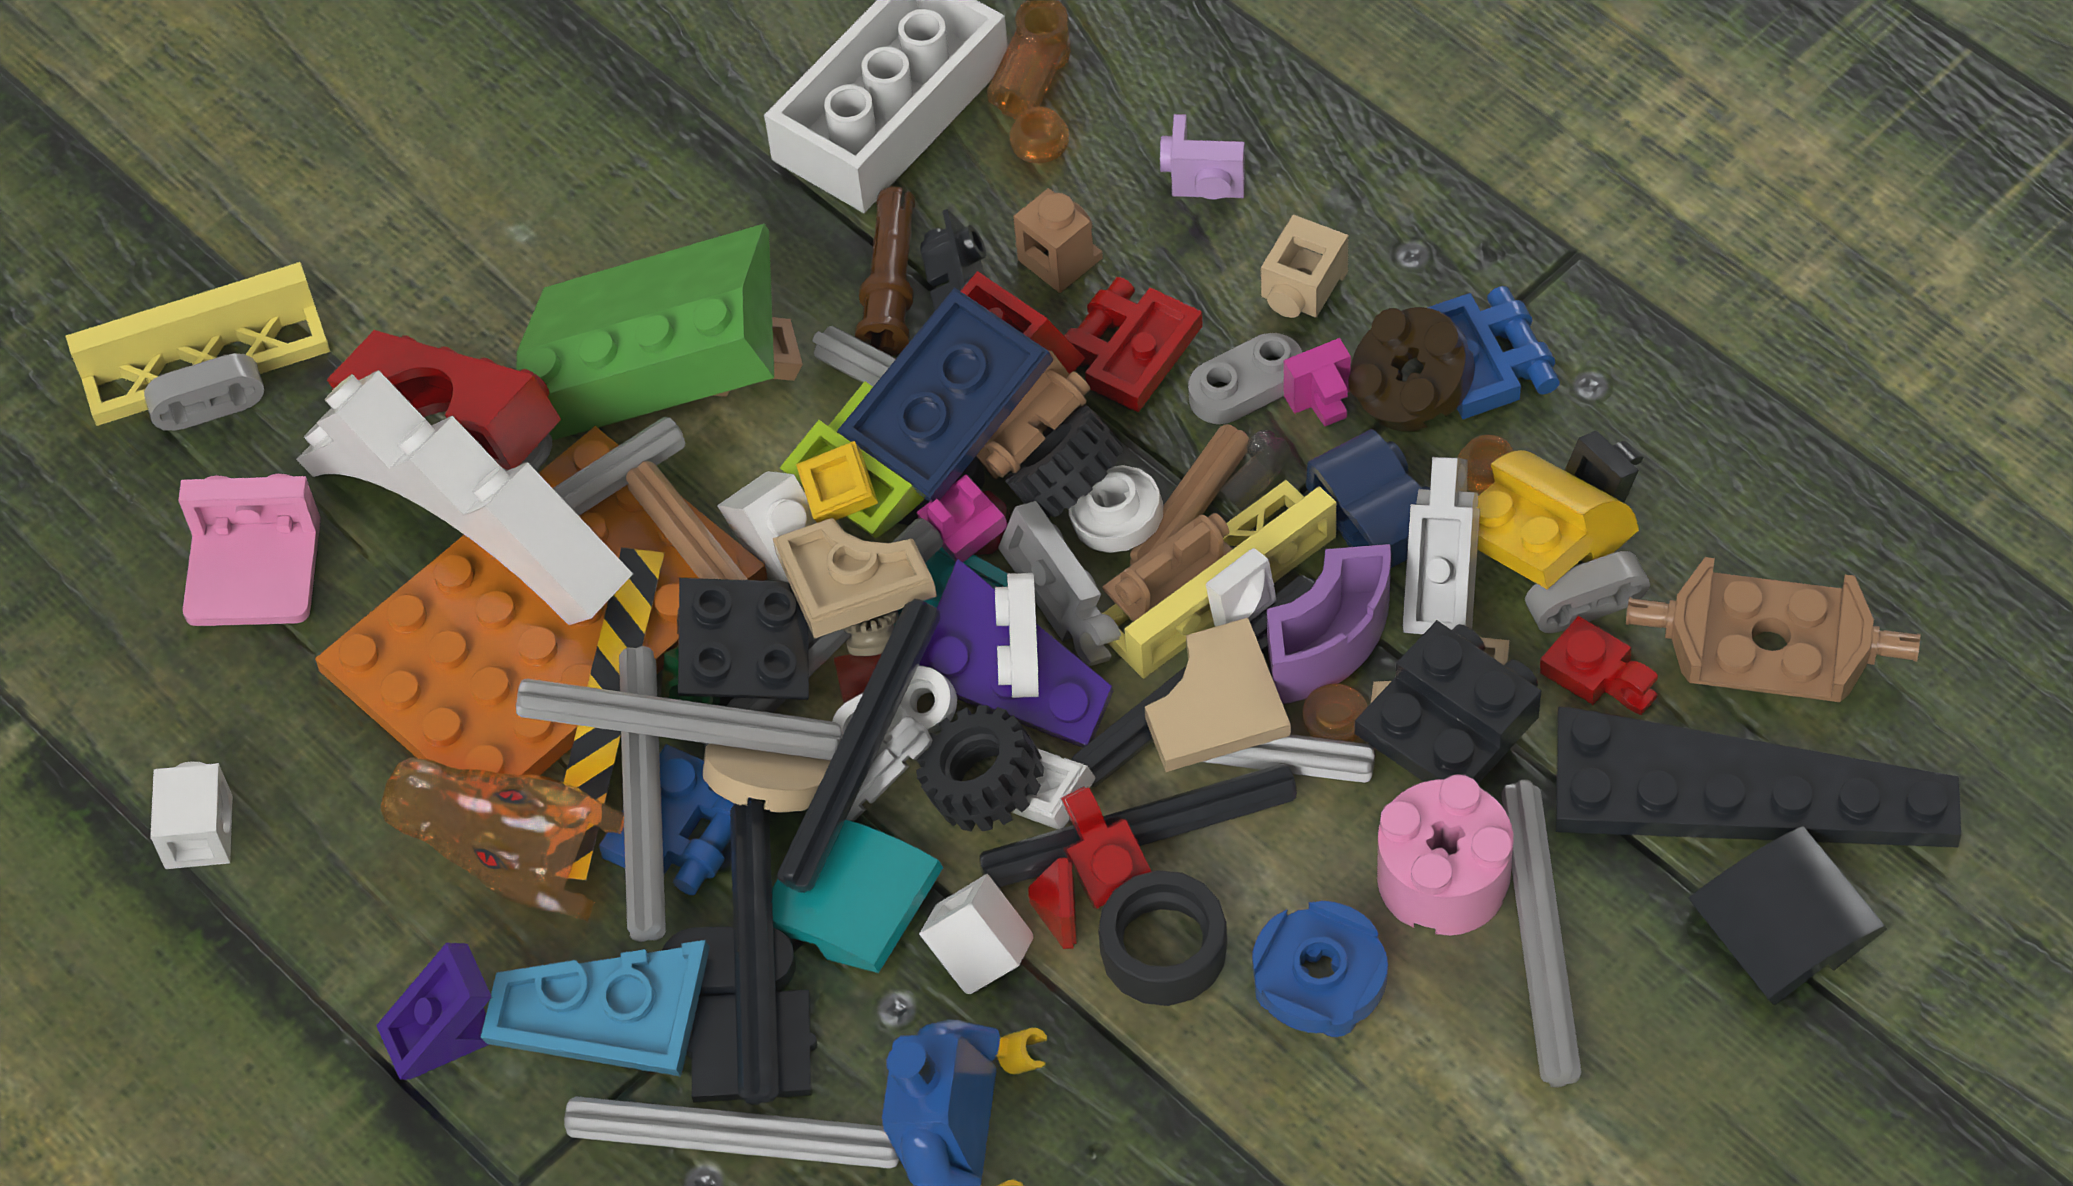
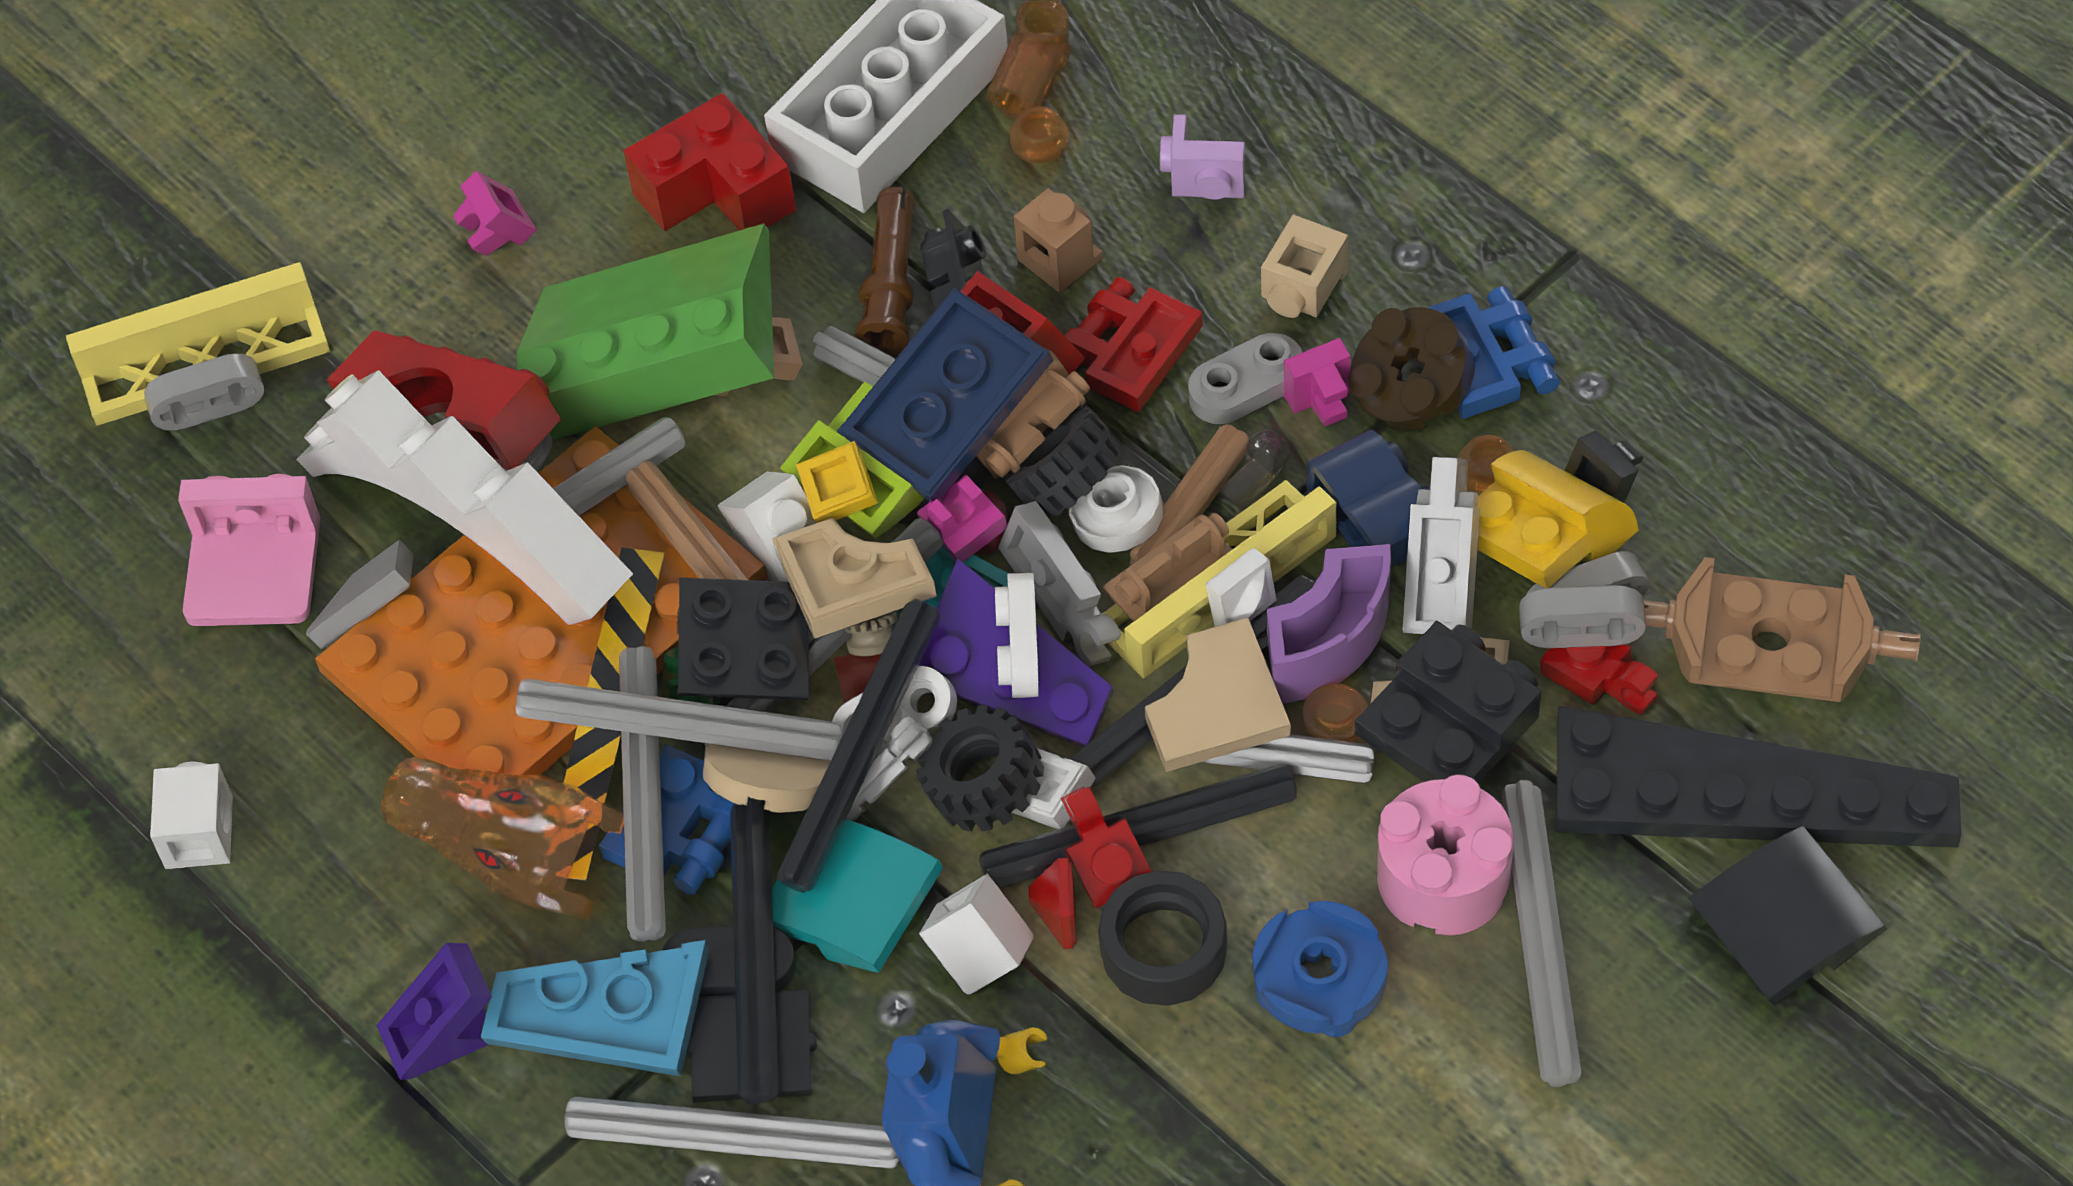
(364, 594): none -> light grey tile
(496, 212): none -> dark pink tile
(710, 160): none -> red brick
(1582, 616): none -> light grey beam

